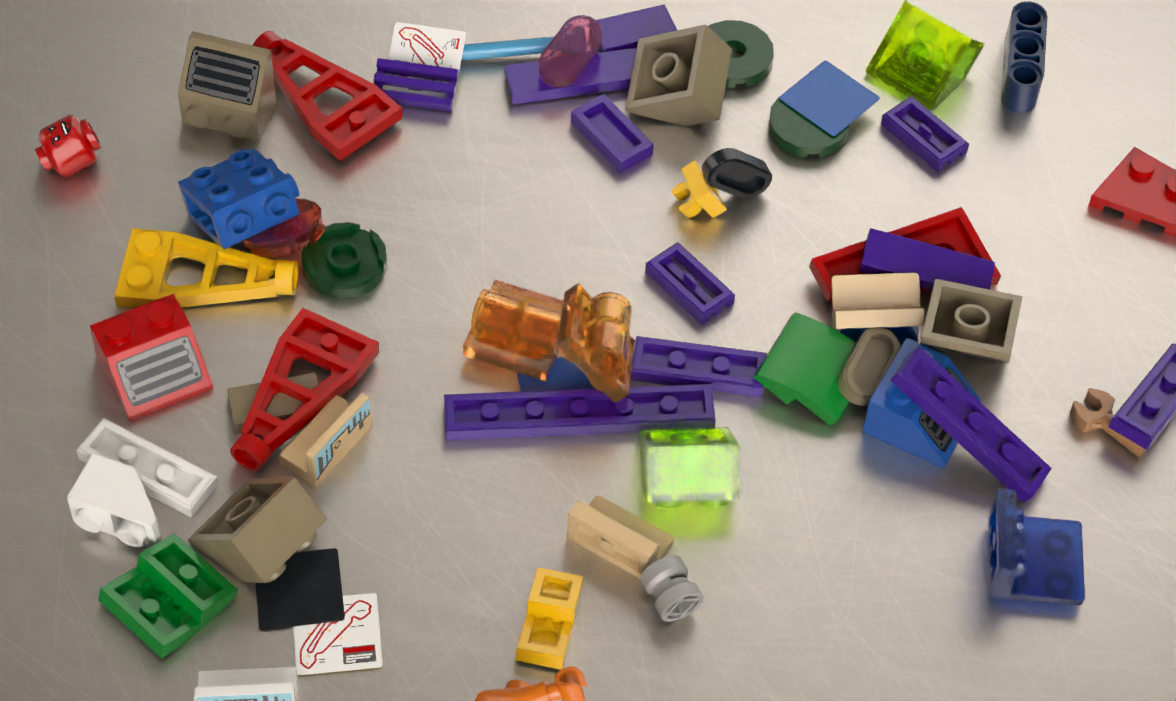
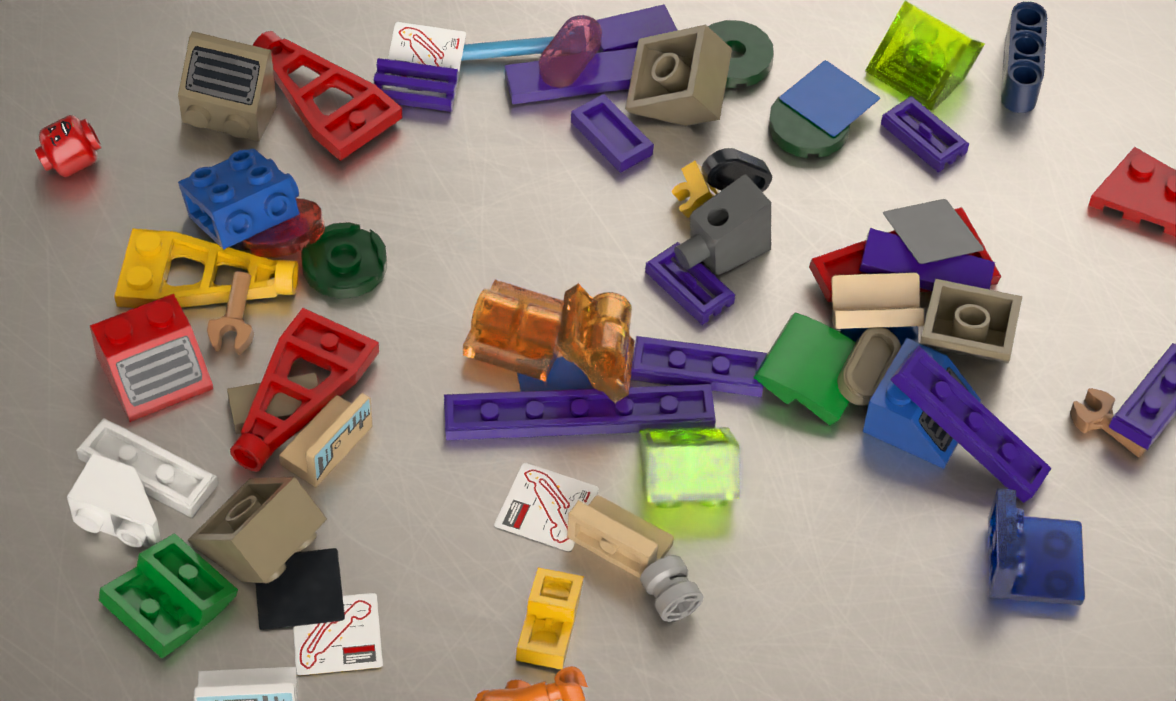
(233, 318): none -> medium nougat bar
(540, 505): none -> white sticker
(728, 229): none -> dark grey torso
(933, 231): none -> sticker

